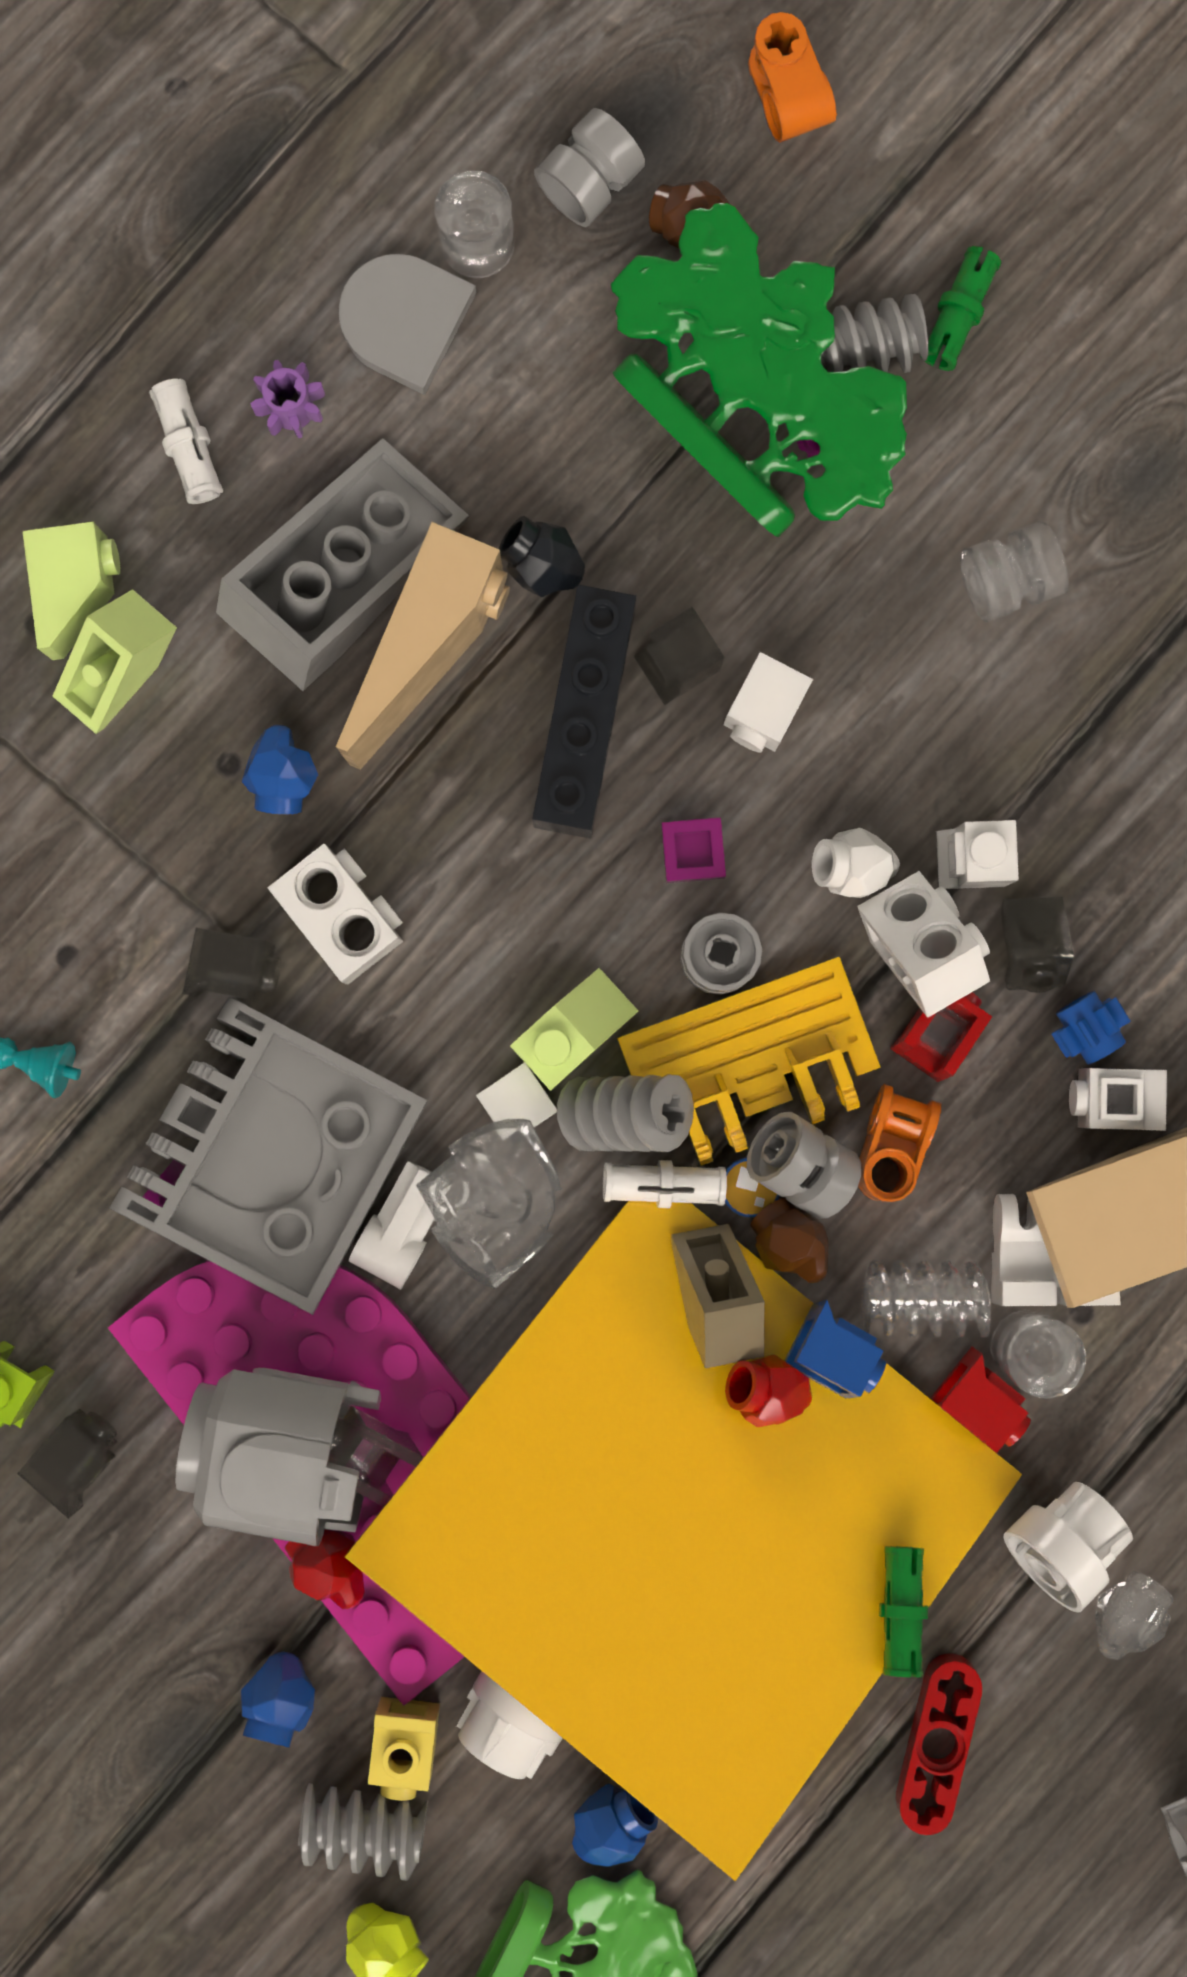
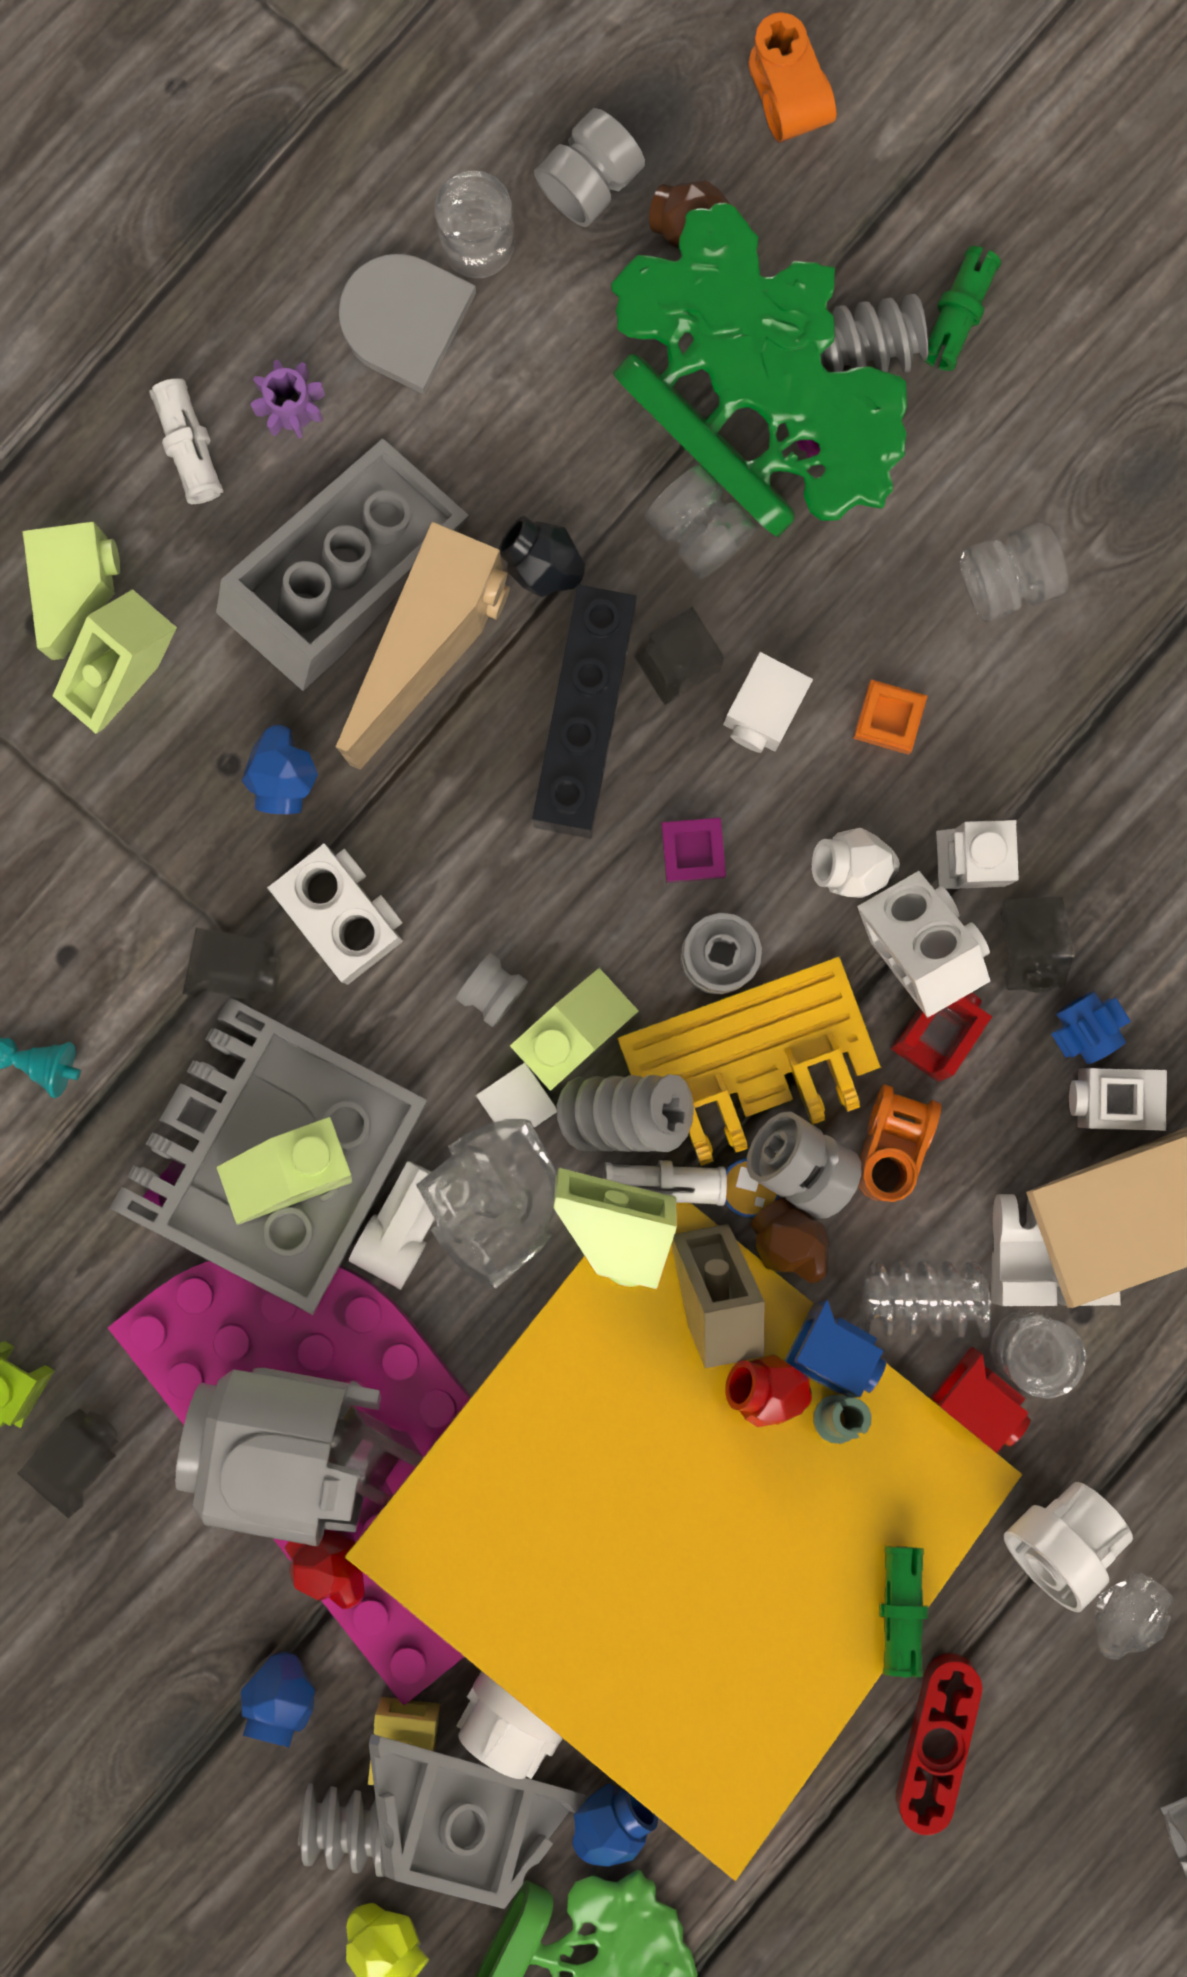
(284, 1171): none -> yellowish green slope
(461, 1822): none -> light grey wing
(491, 990): none -> light grey wheel
(617, 1226): none -> yellowish green slope
(680, 517): none -> clear wheel
(827, 1418): none -> sand green pin
(890, 717): none -> orange tile

